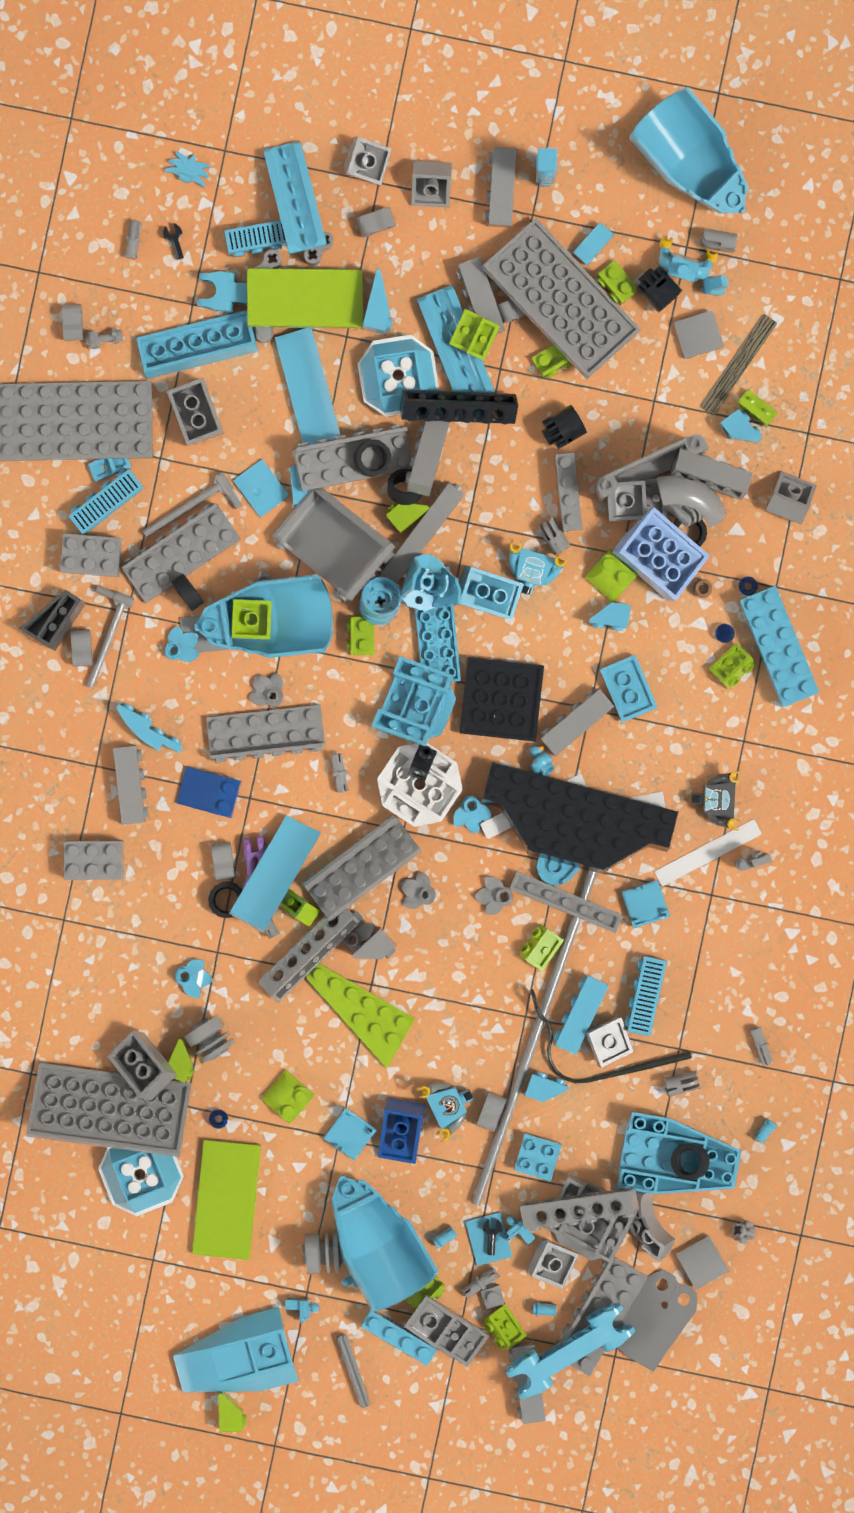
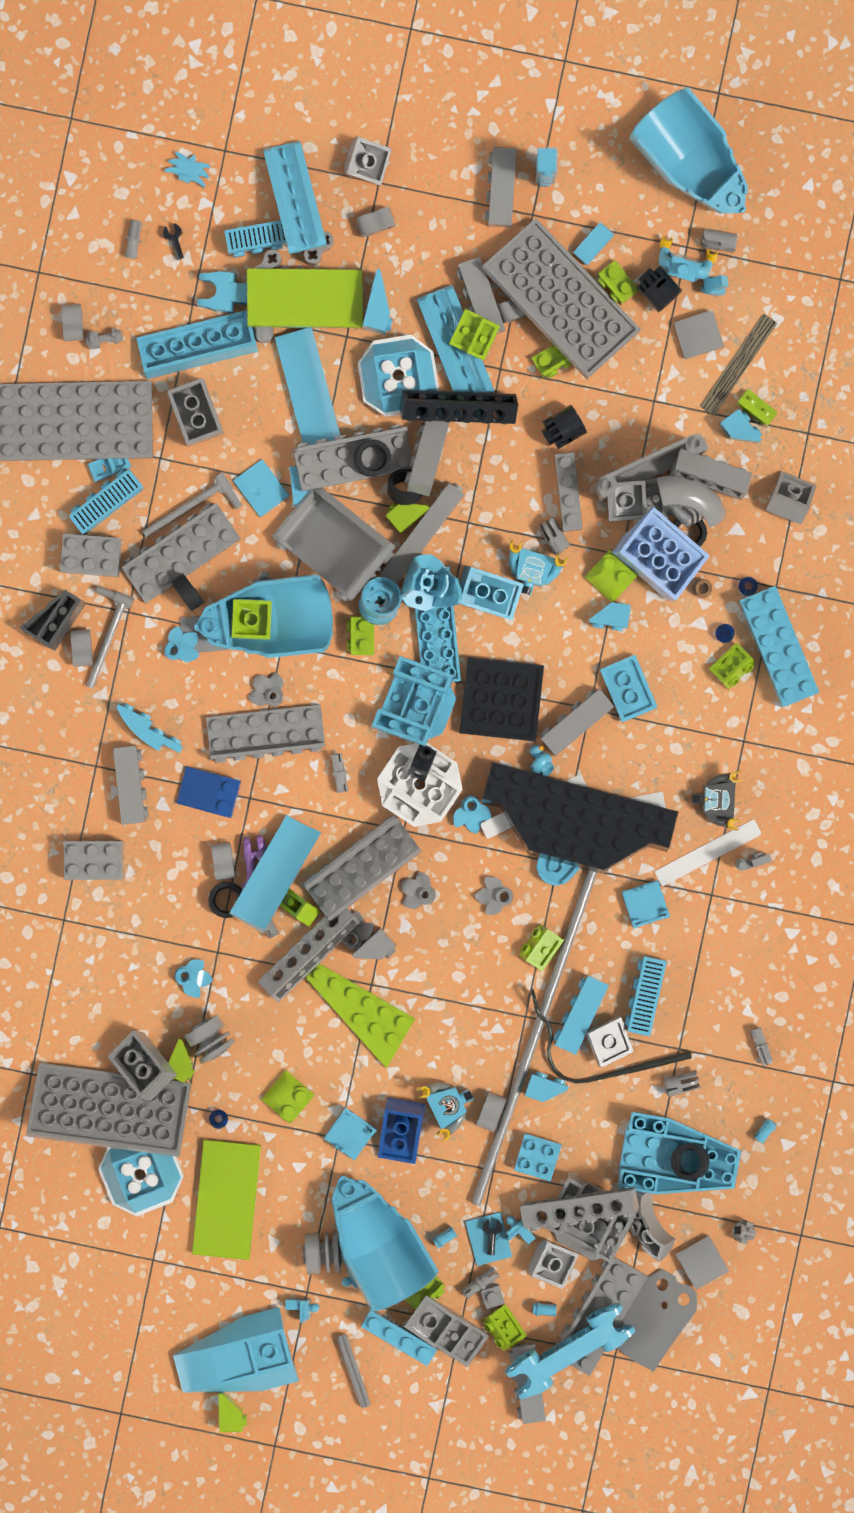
(431, 183): light grey slope -> none
(566, 902): light grey plate -> none

